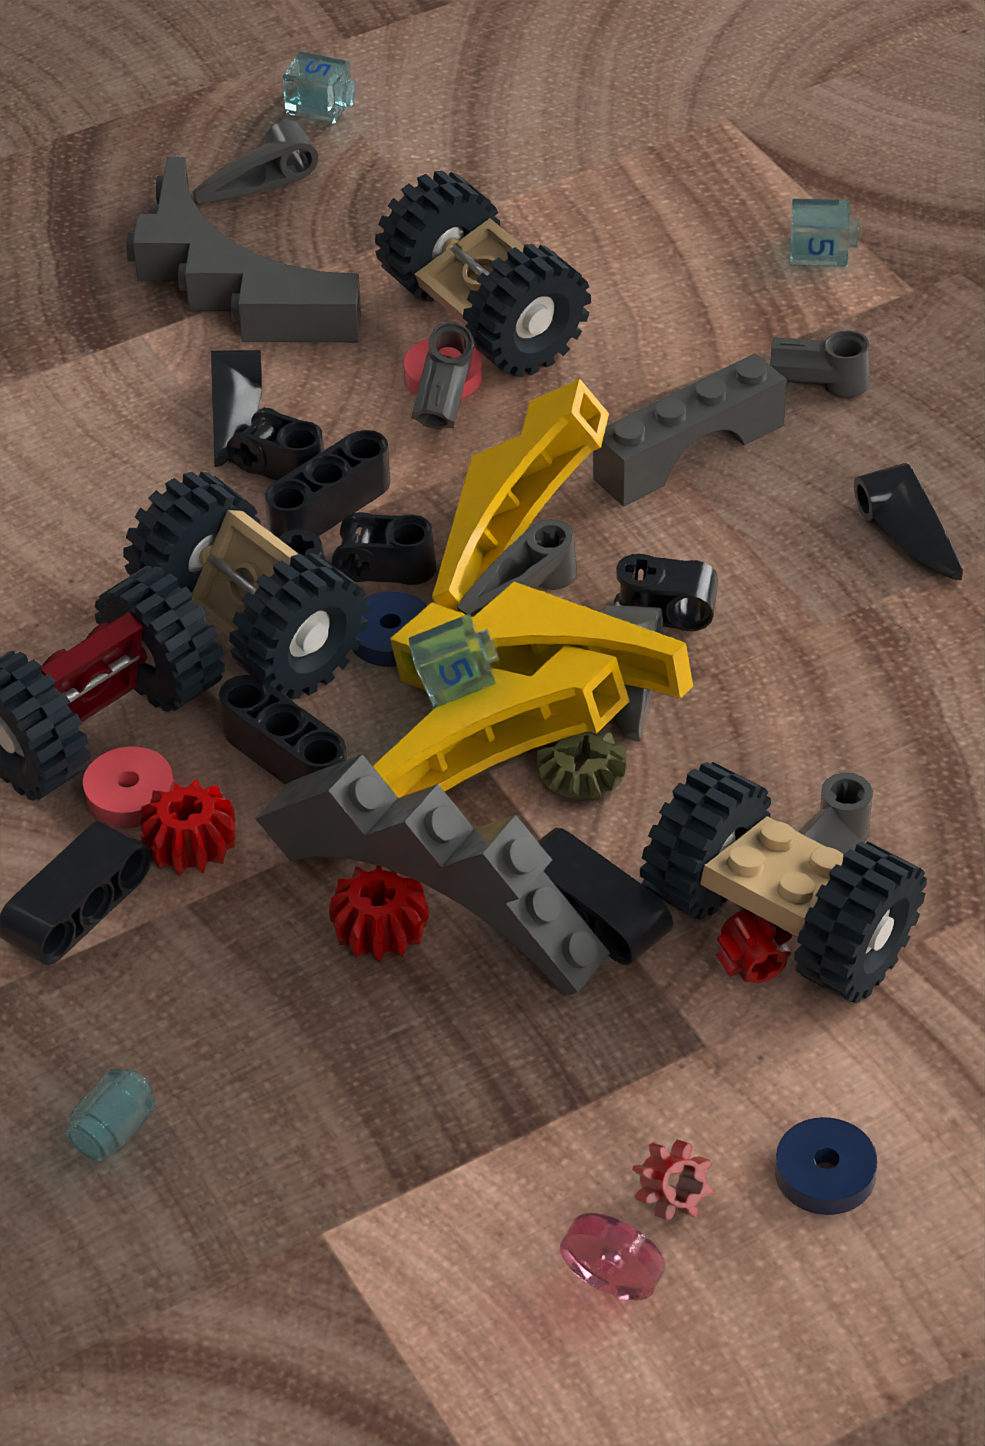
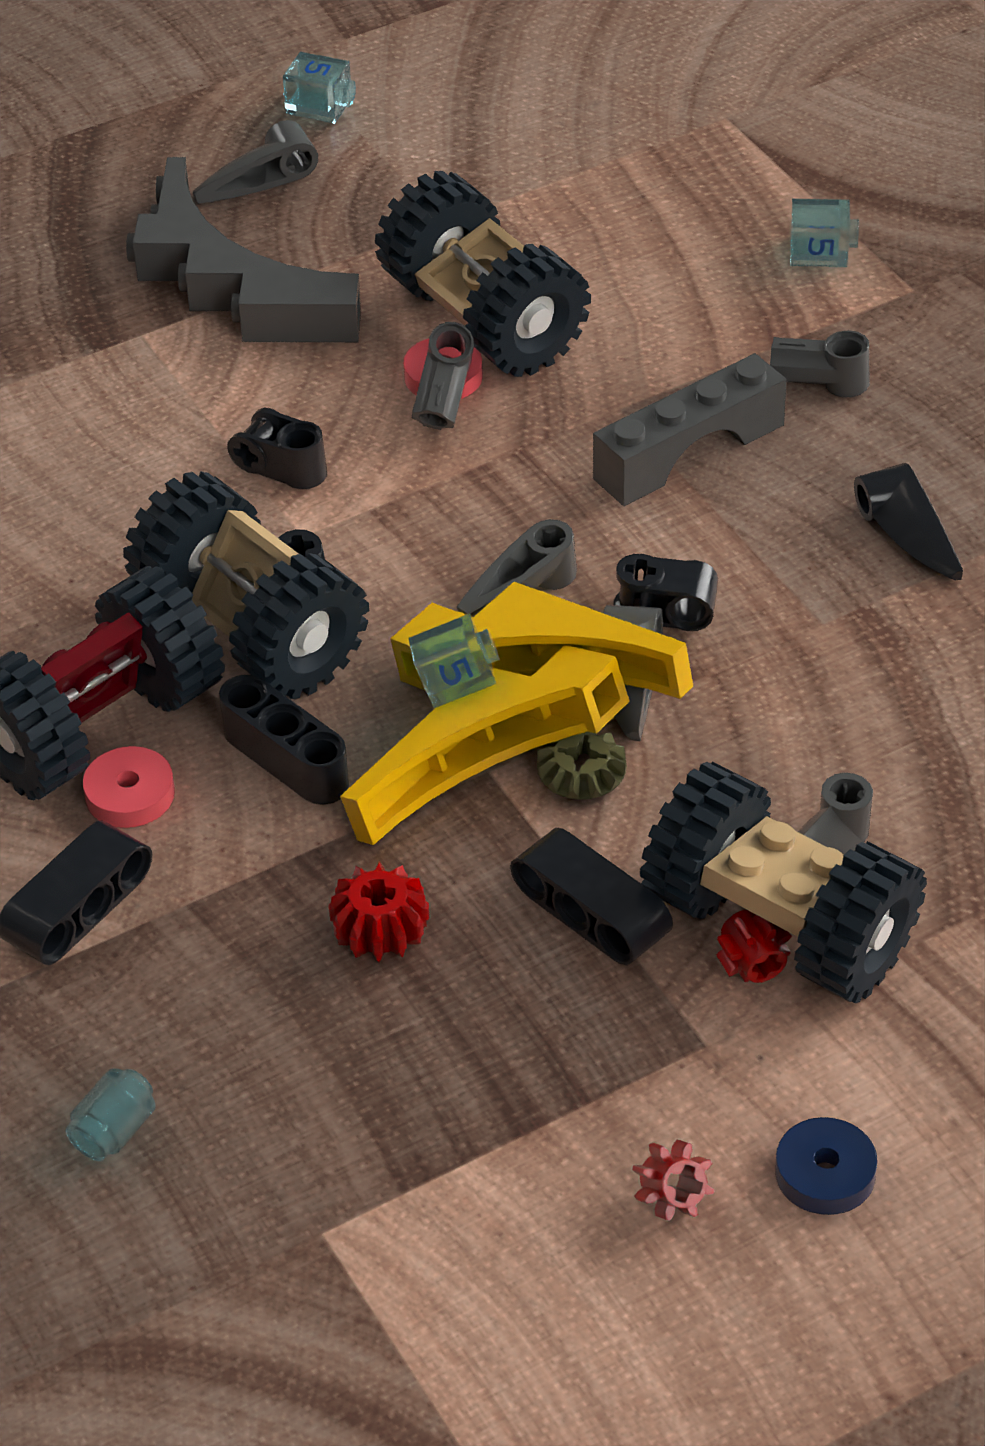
(188, 826): red gear -> none
(234, 395): black piece -> none
(330, 485): black beam -> none
(387, 616): dark blue piece -> none
(390, 547): black piece -> none
(425, 836): dark grey arch -> none
(515, 481): yellow arch -> none
(612, 1256): clear pink piece -> none

